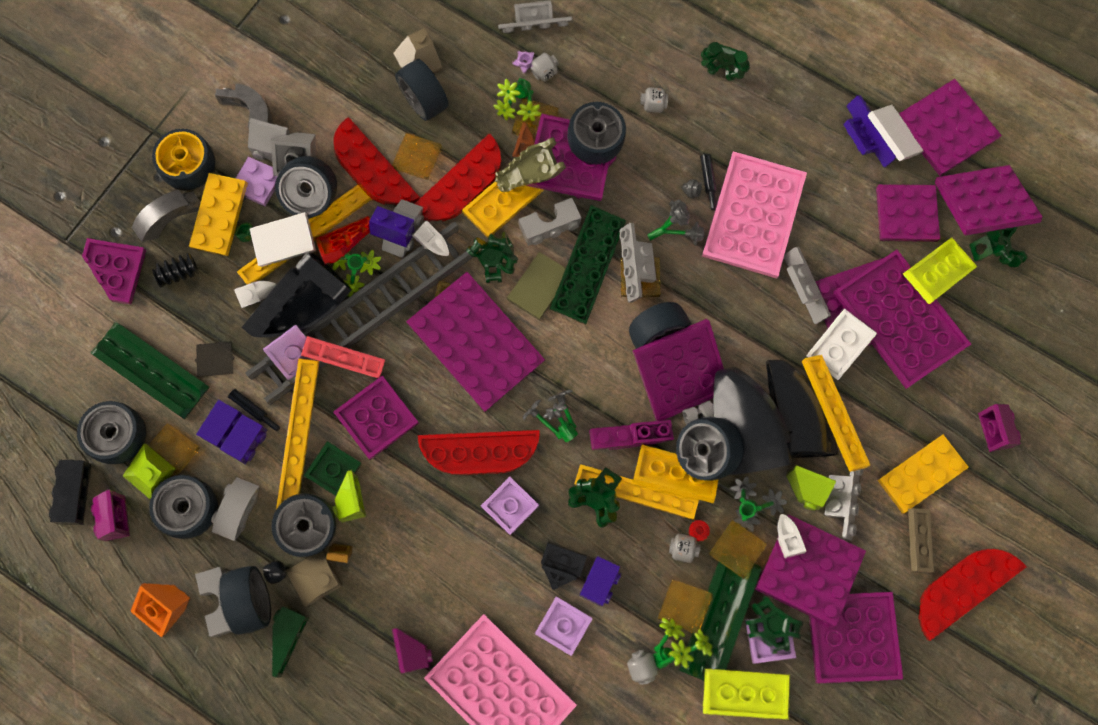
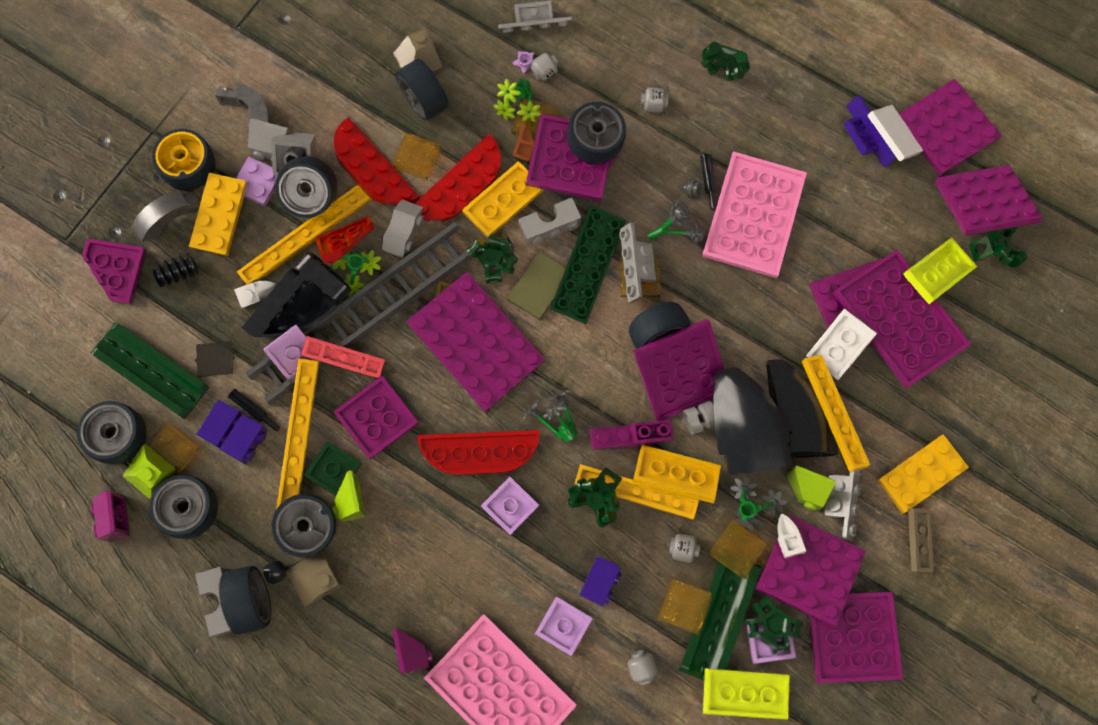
(70, 492): black brick -> none
(159, 606): orange slope -> none
(235, 508): light grey brick -> none
(243, 232): dark green tile -> none
(282, 239): white tile -> none
(285, 635): dark green slope -> none
(339, 553): pearl gold tile -> none
(391, 226): dark purple brick -> none
(431, 239): white plate -> none
(532, 166): olive animal -> none
(561, 565): black slope -> none
(665, 656): lime plant -> none
(699, 530): red plate -> none
(723, 451): wheel -> none
(806, 285): light grey bracket -> none
(908, 213): magenta plate -> none
(964, 588): red plate -> none
(999, 427): magenta slope -> none

